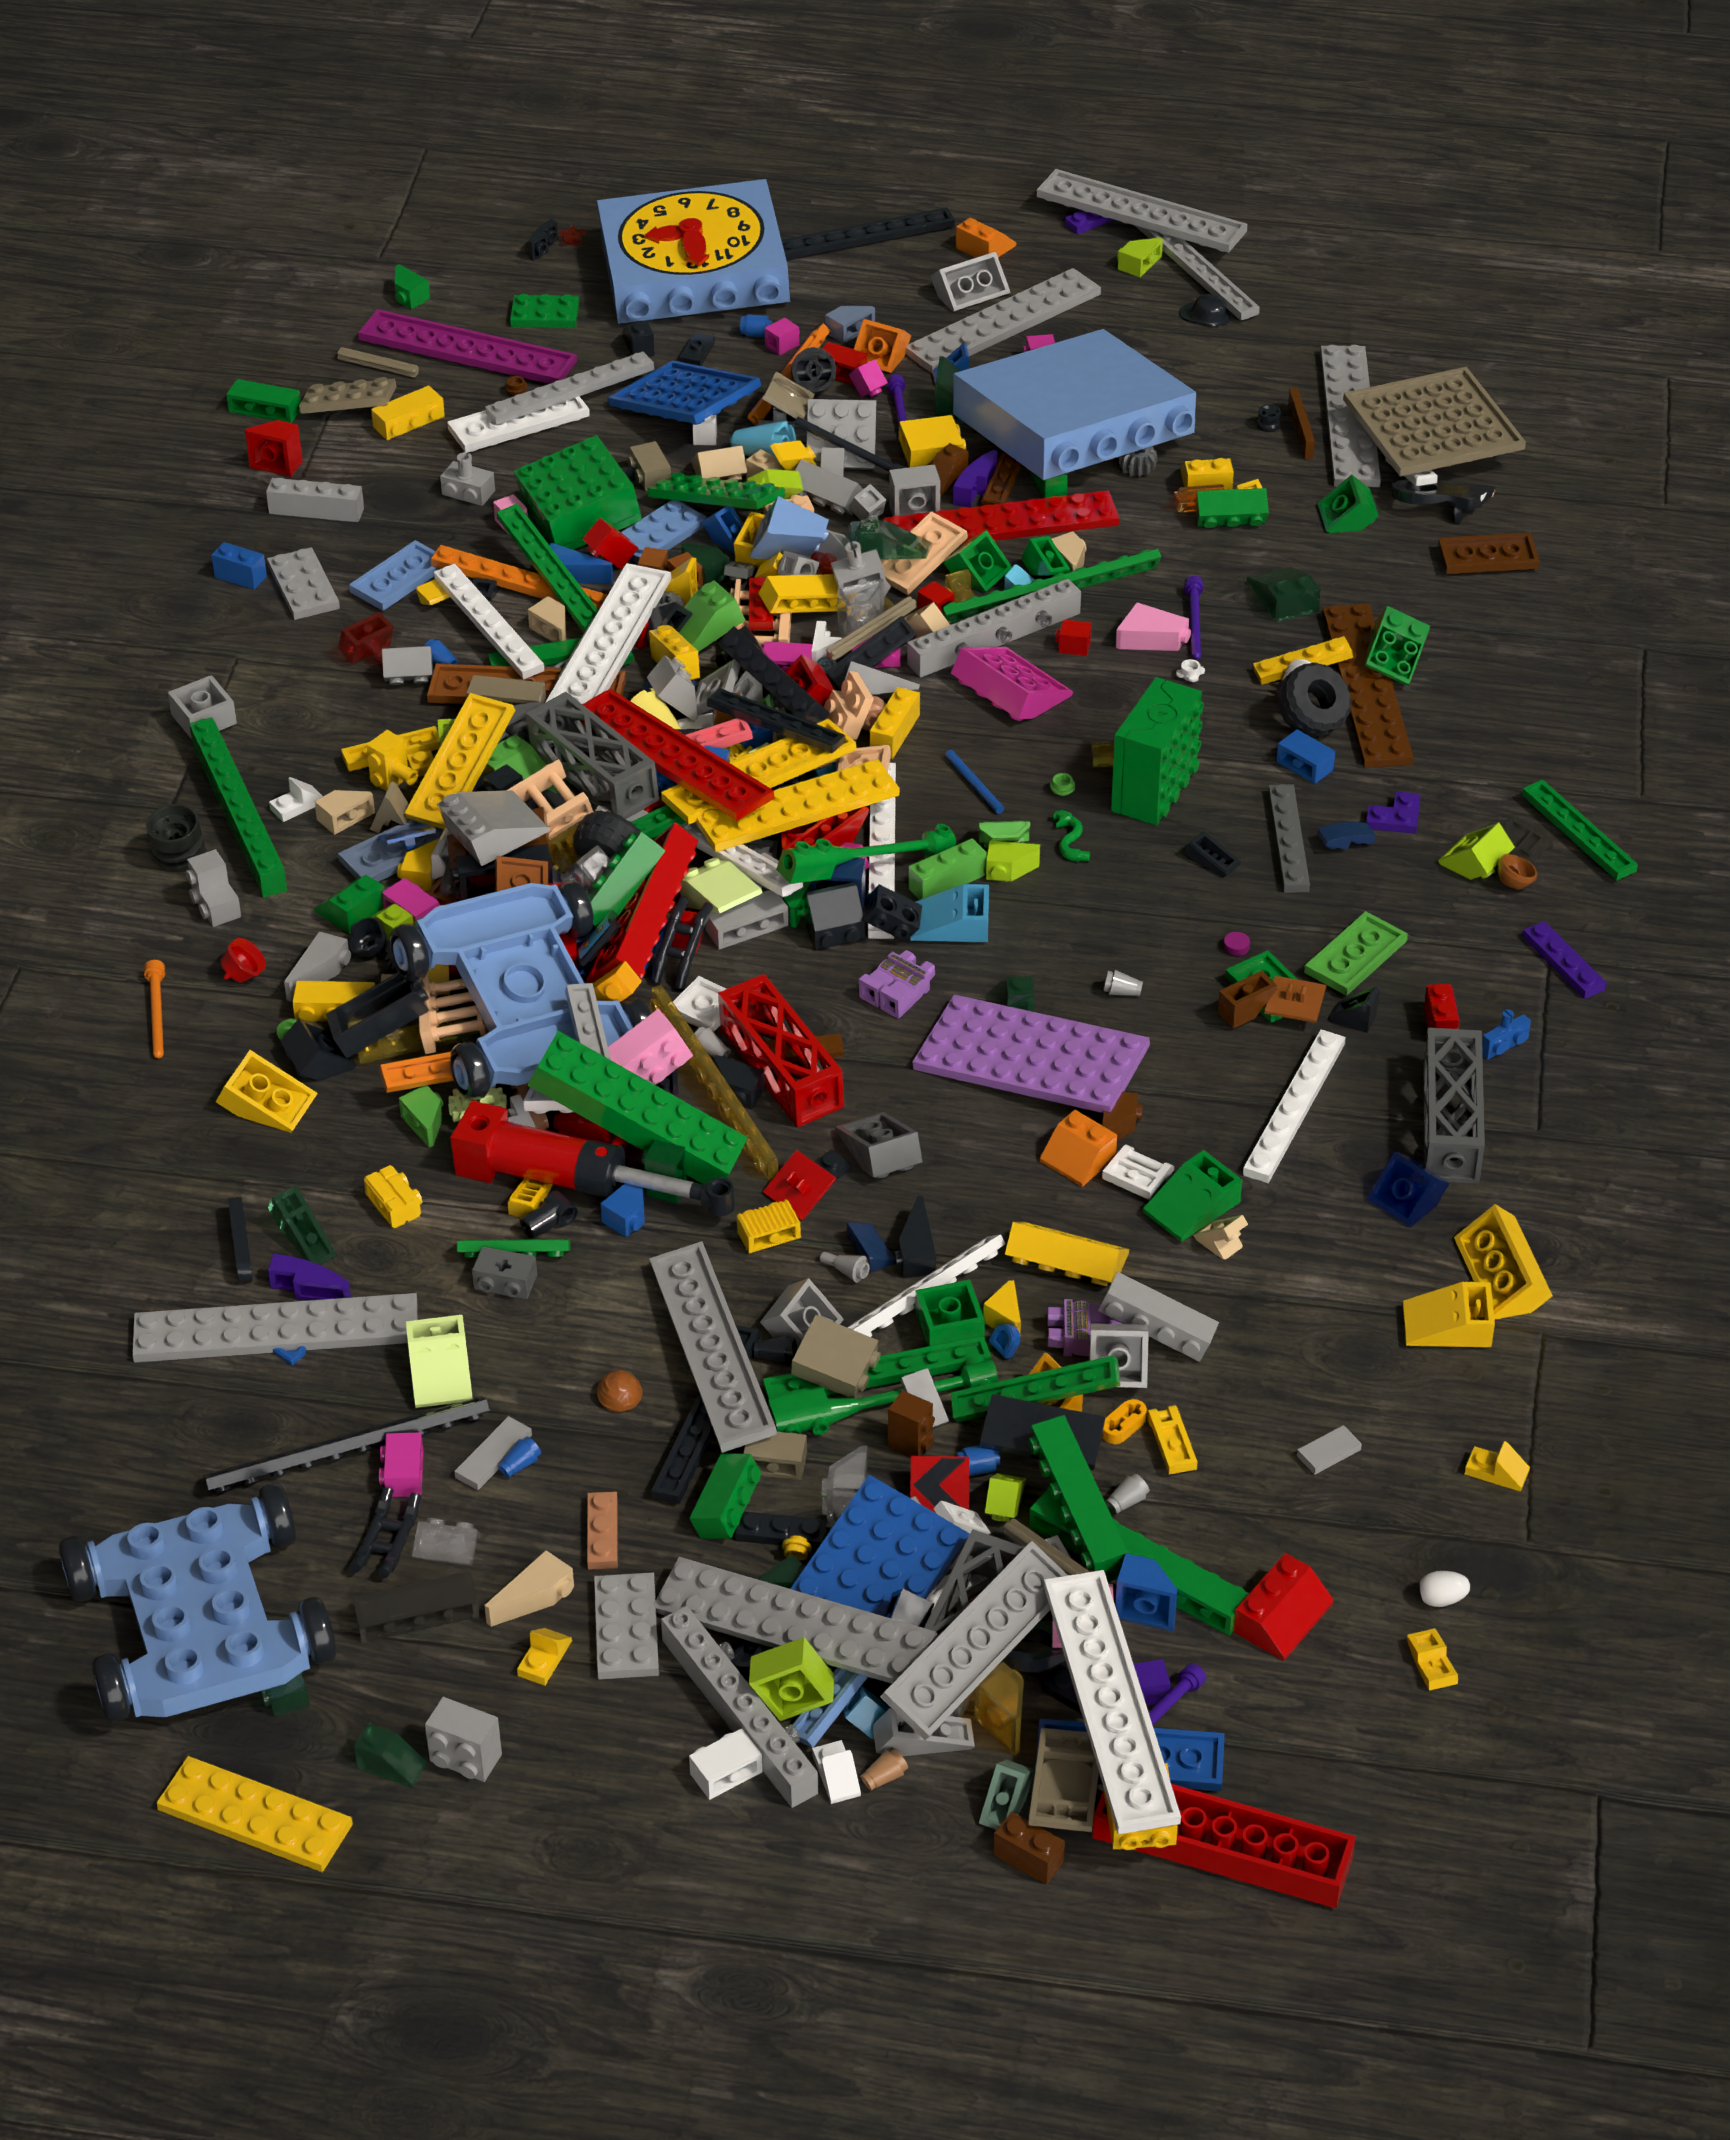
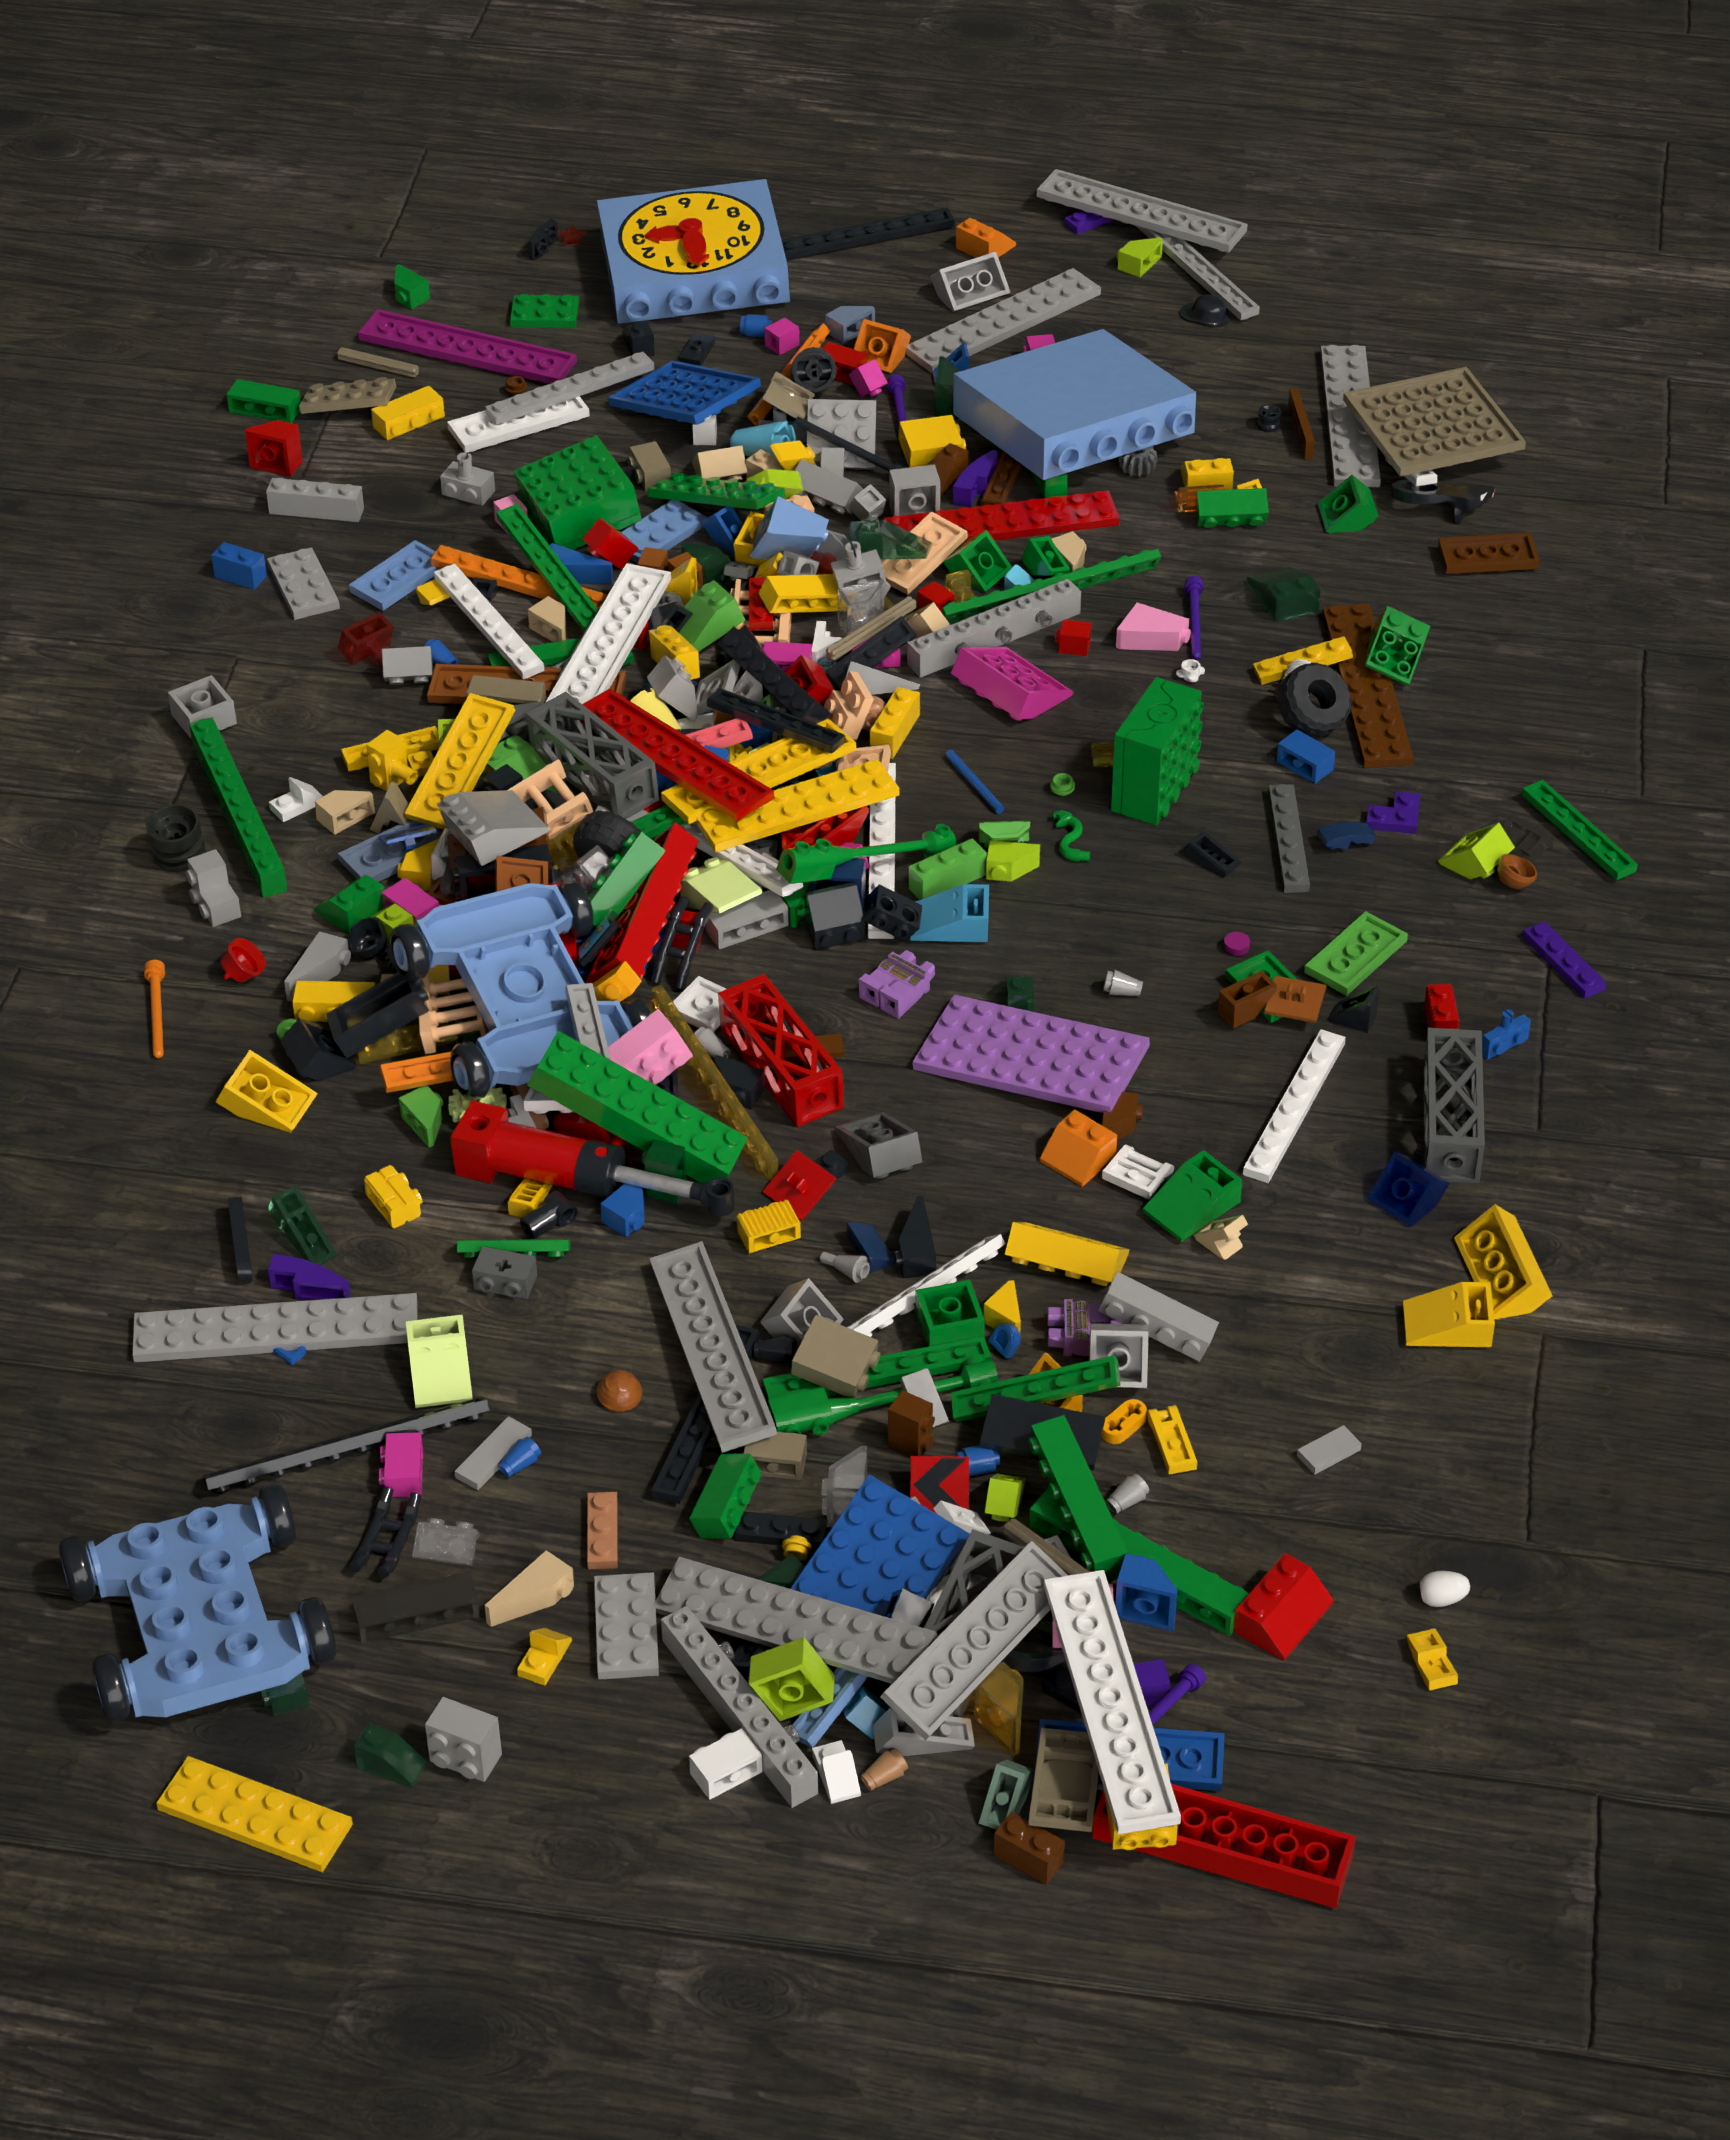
(1501, 1469): yellow slope -> none

